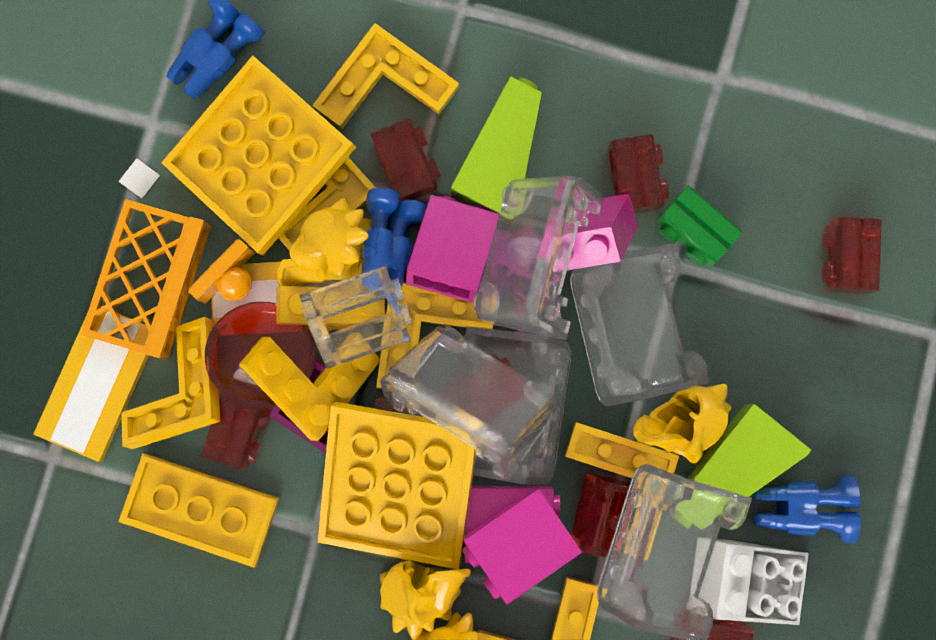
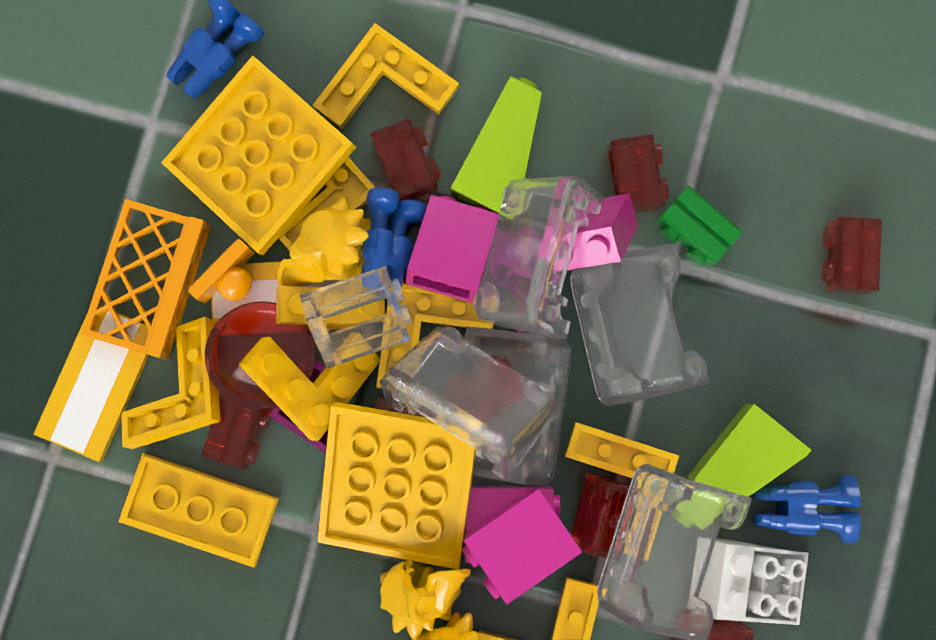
(139, 178): white sticker -> none
(687, 422): yellow head -> none

